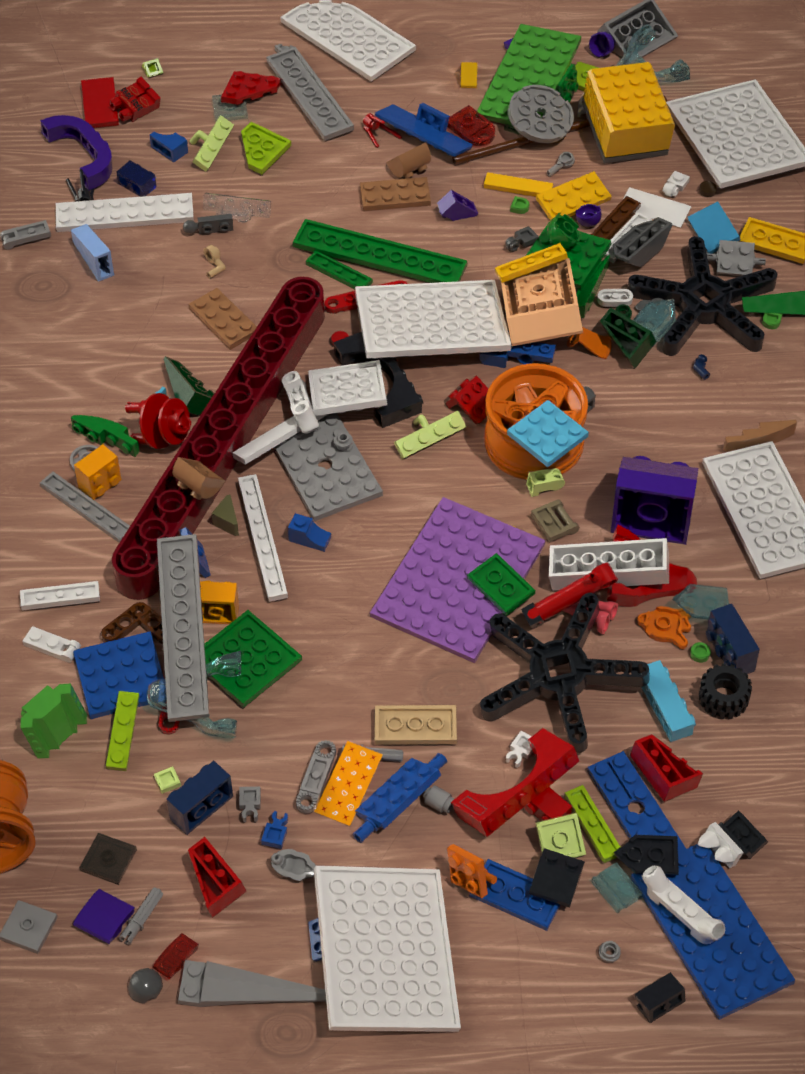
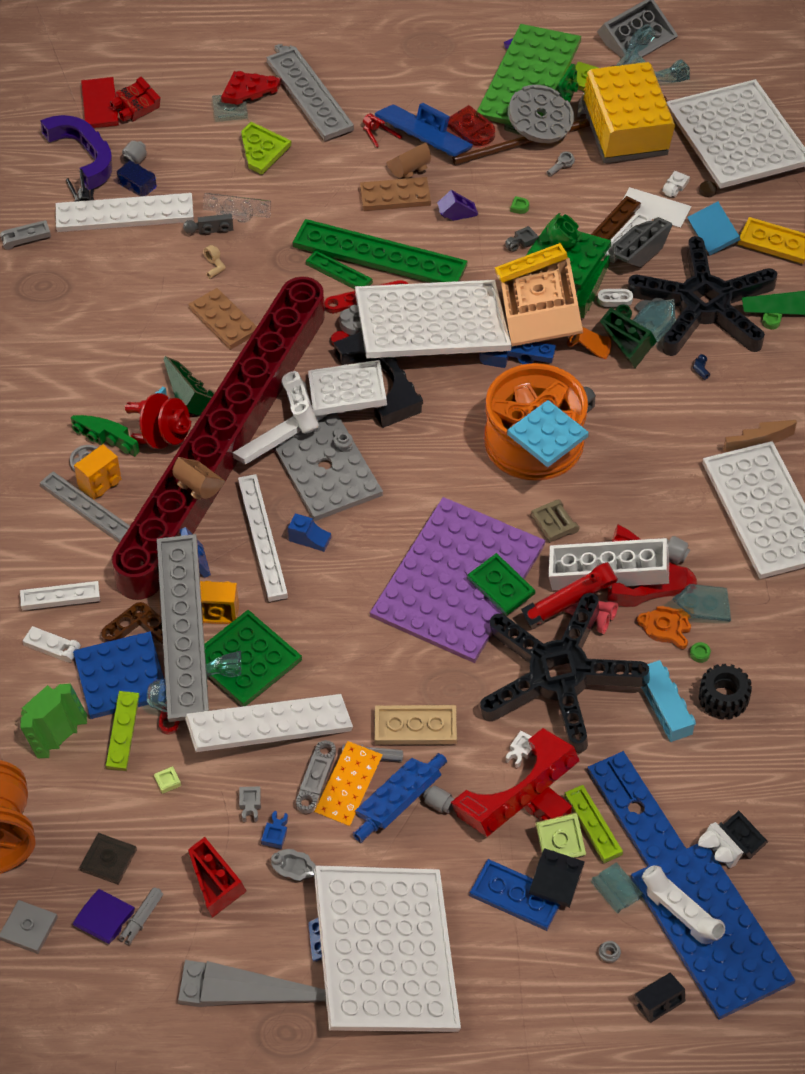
(93, 252): light blue slope -> none
(134, 151): none -> light grey head
(145, 985): dark grey hair -> none
(152, 68): lime slope -> none
(170, 146): blue arch -> none
(174, 955): clear red slope -> none
(199, 797): dark blue brick -> none
(212, 142): yellowish green plate -> none
(225, 517): olive slope -> none
(268, 722): none -> white plate
(347, 320): none -> light grey plate
(349, 36): white plate -> none
(429, 433): yellowish green plate -> none
(469, 74): yellow slope -> none
(469, 871): orange plate -> none
(470, 398): red bracket -> none
(515, 184): yellow tile -> none
(544, 480): yellowish green leg -> none
(572, 195): yellow plate -> none
(588, 215): dark purple hair -> none
(601, 44): dark purple hair -> none
(650, 850): black tile -> none
(654, 498): dark purple slope -> none
(663, 769): red wedge -> none
(677, 550): none -> light grey head
(732, 639): dark blue brick -> none
(735, 258): light grey plate -> none

